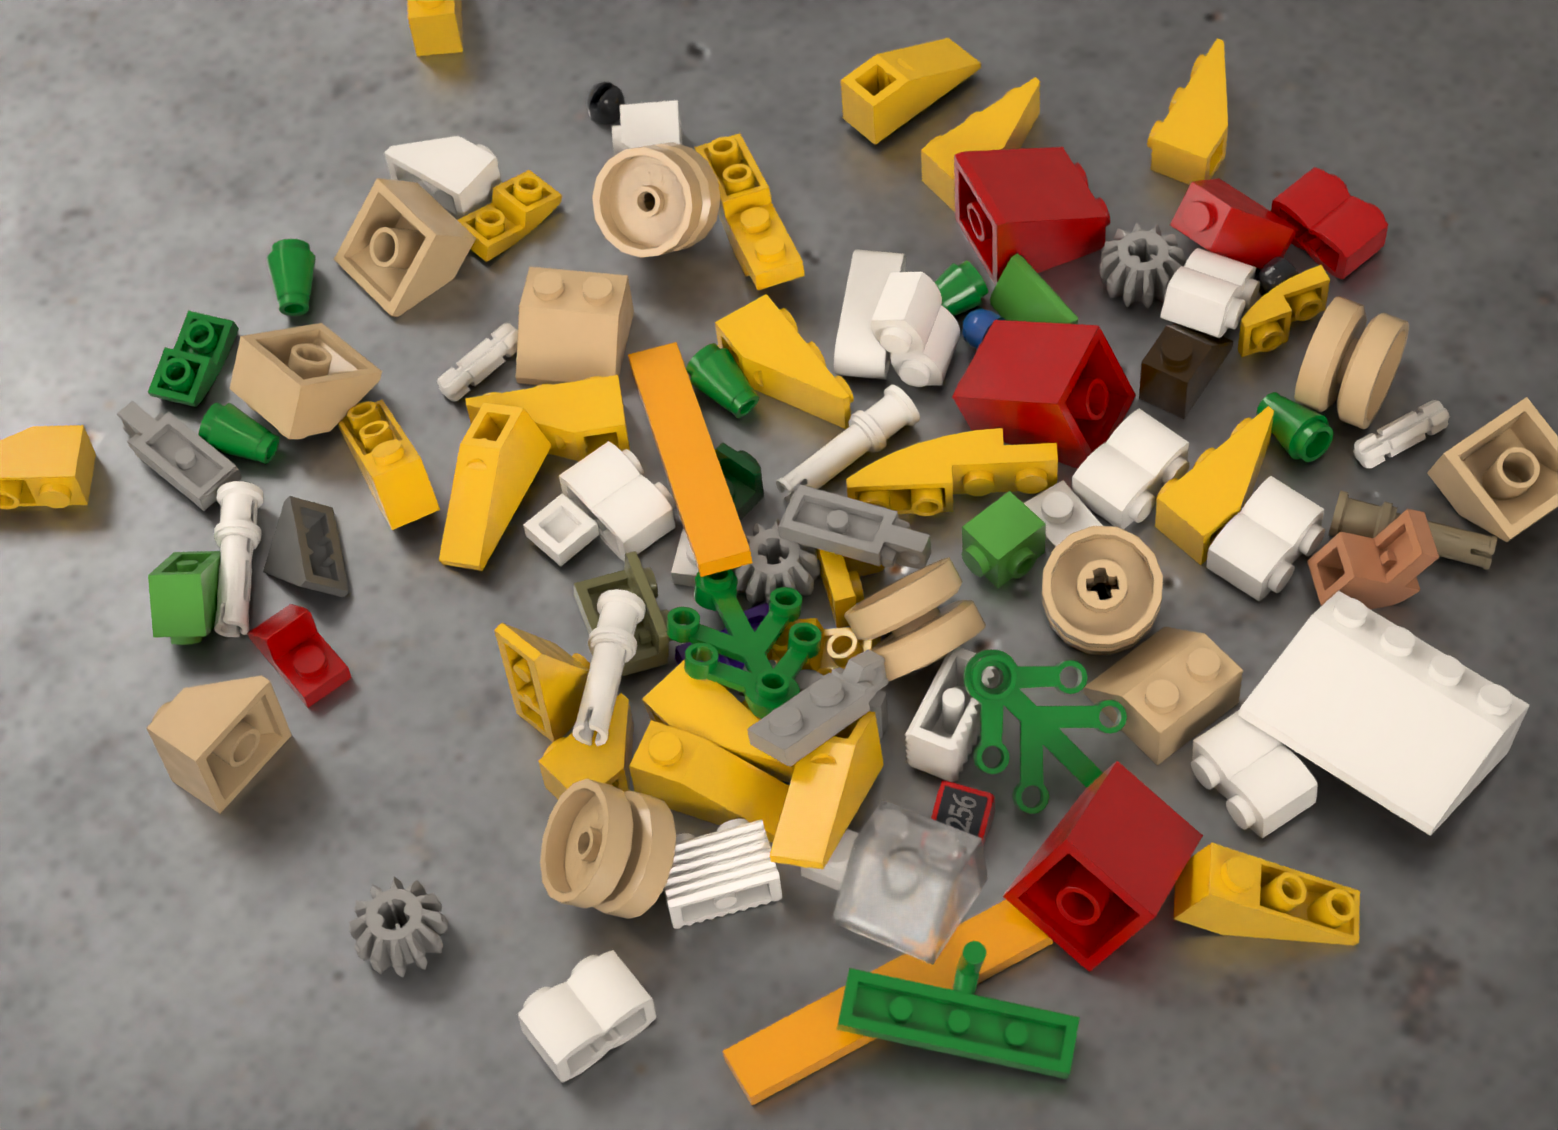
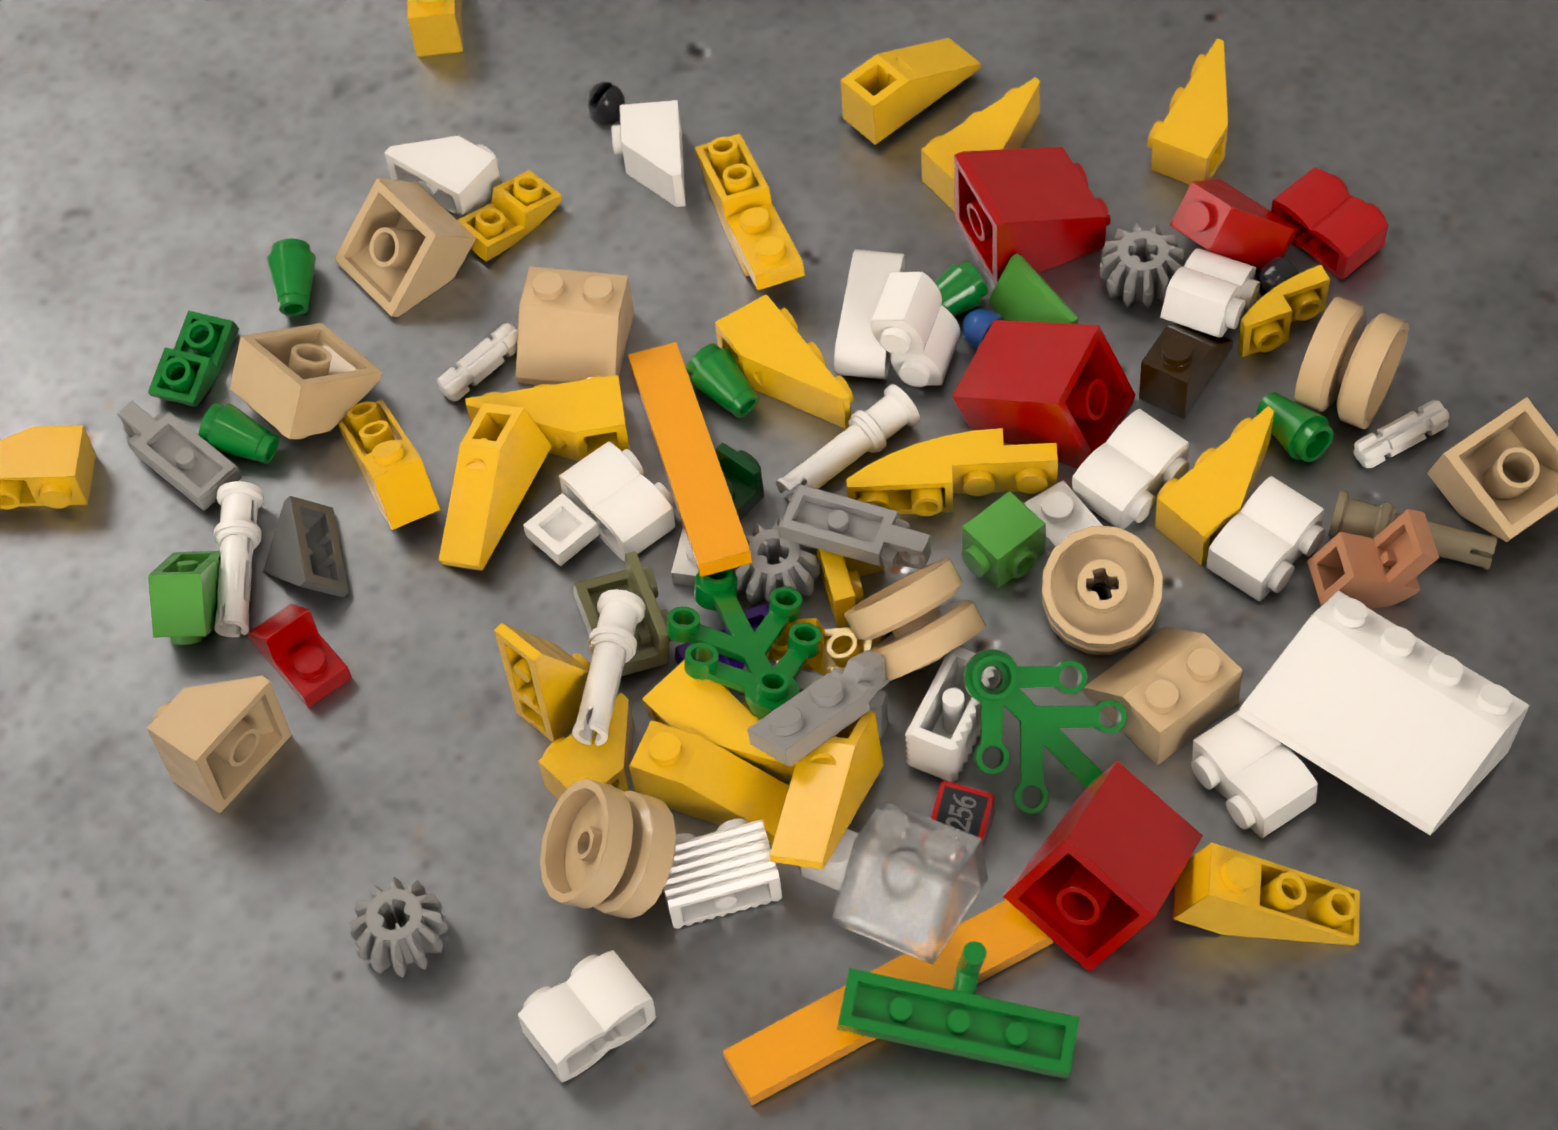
(656, 199): tan wheel -> none

